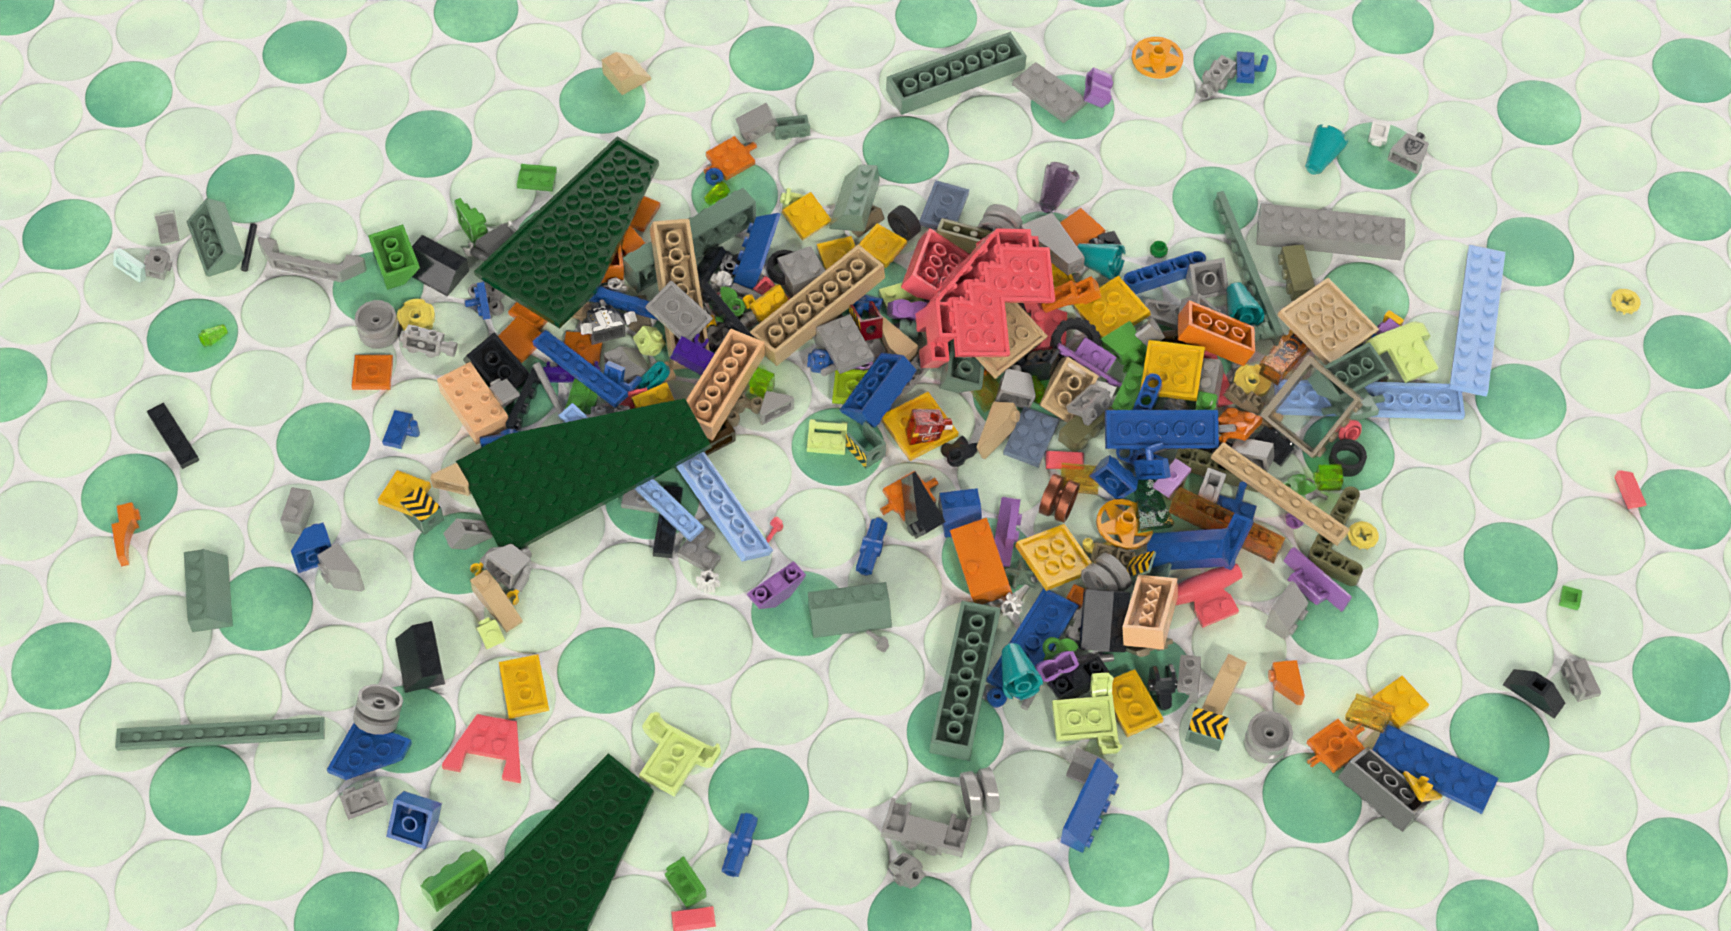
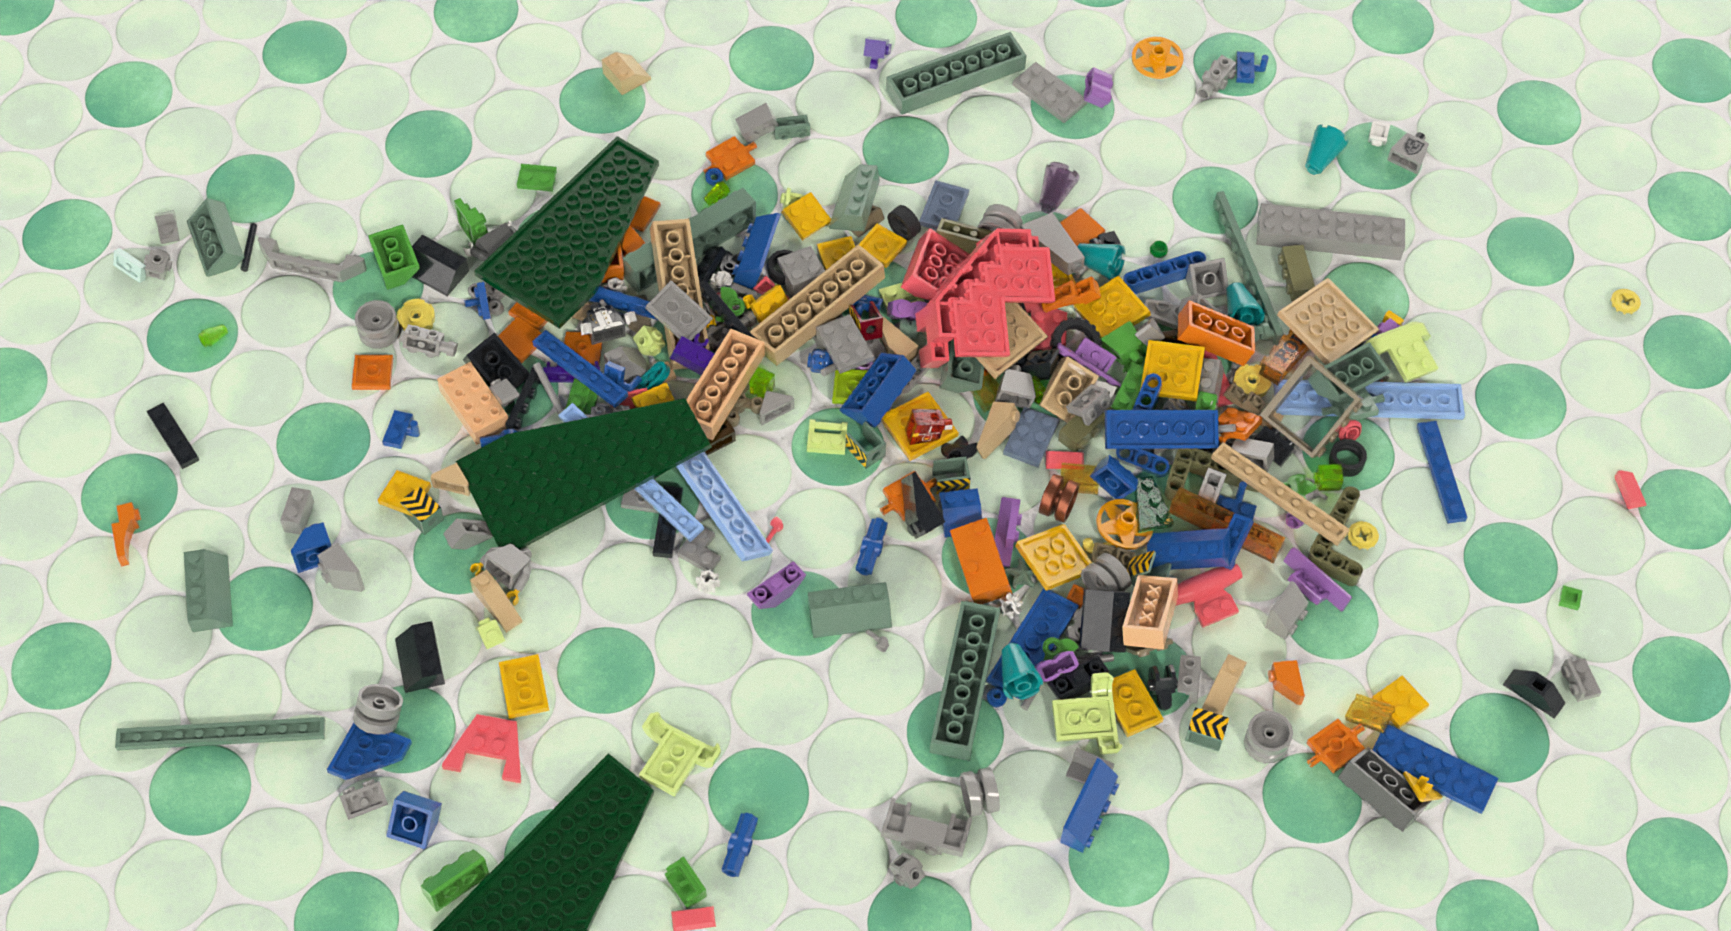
(876, 49): none -> brick
(950, 466): none -> sand green piece
(1150, 467): blue plate -> none
(1179, 472): lavender plate -> none
(1441, 472): none -> blue plate
(1477, 321): light blue plate -> none

